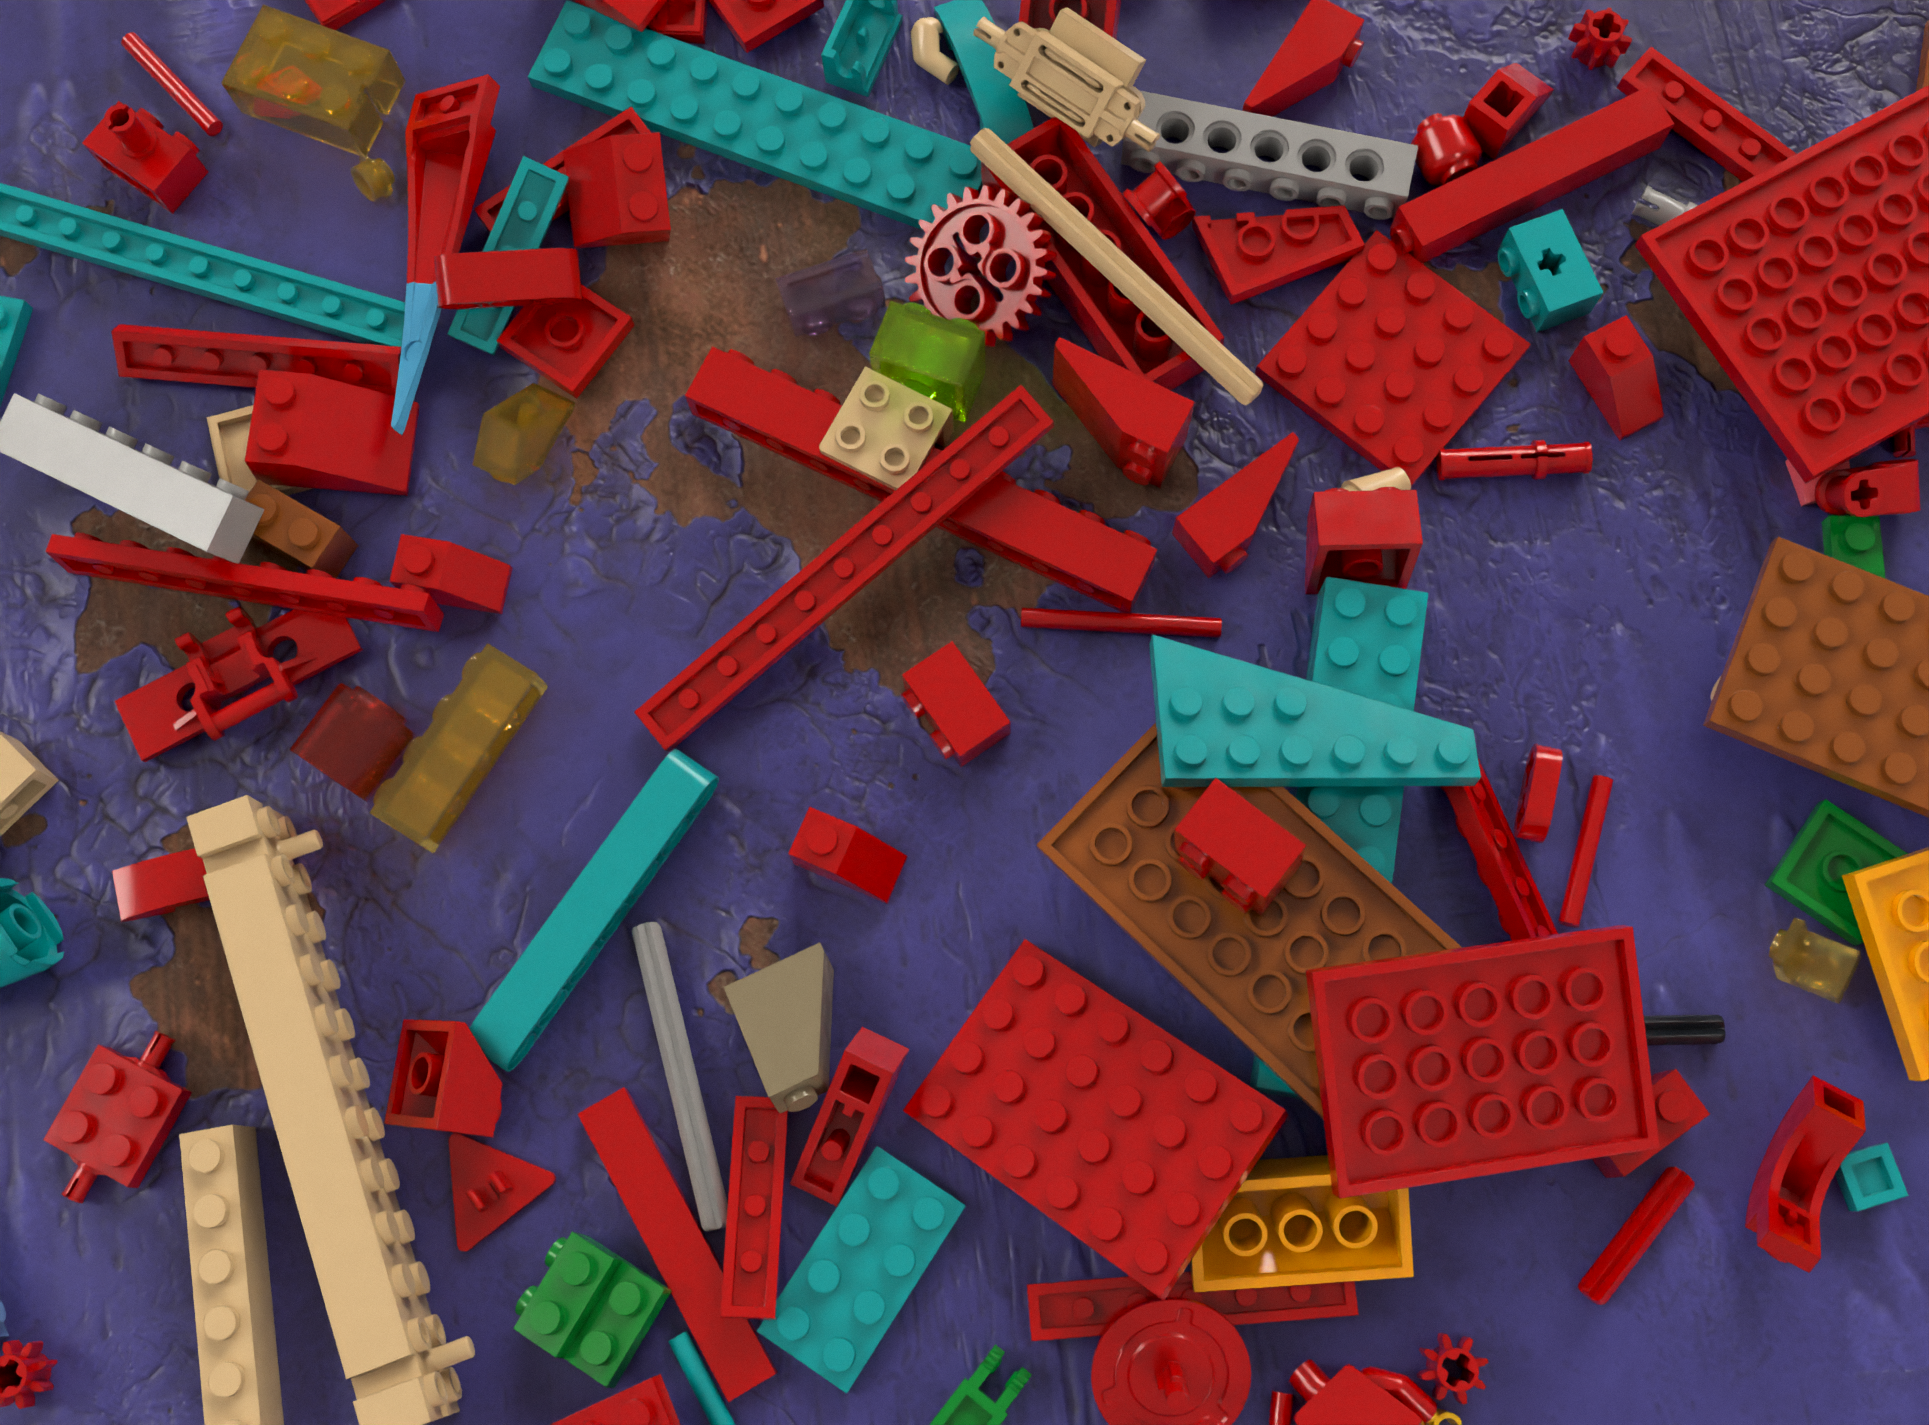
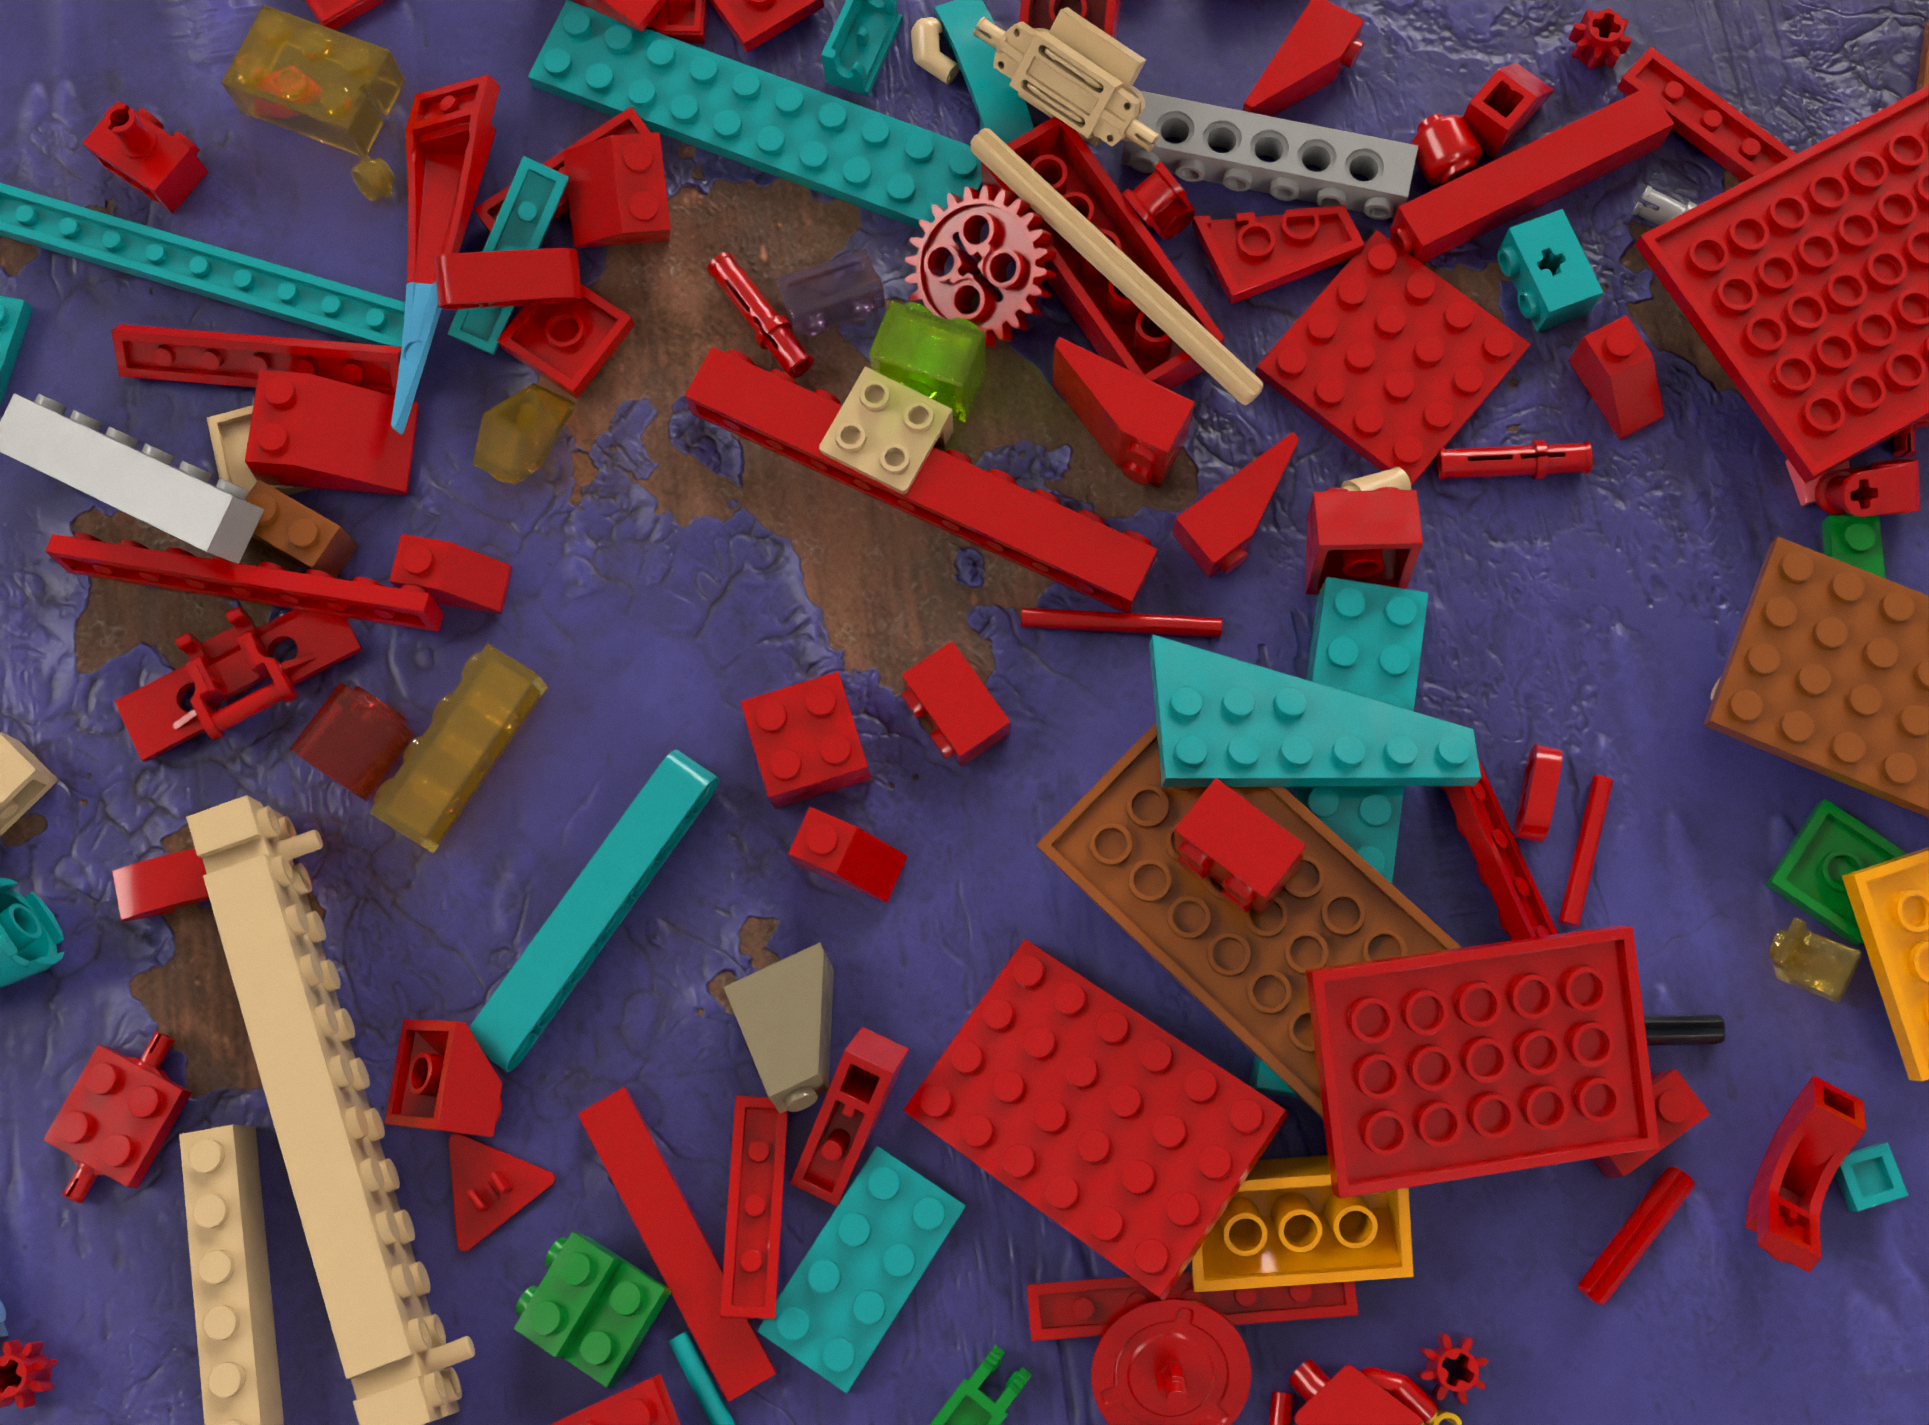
(172, 84): red bar -> none
(681, 1076): light grey axle -> none
(771, 330): none -> red pin
(805, 740): none -> red brick
(844, 568): red plate -> none

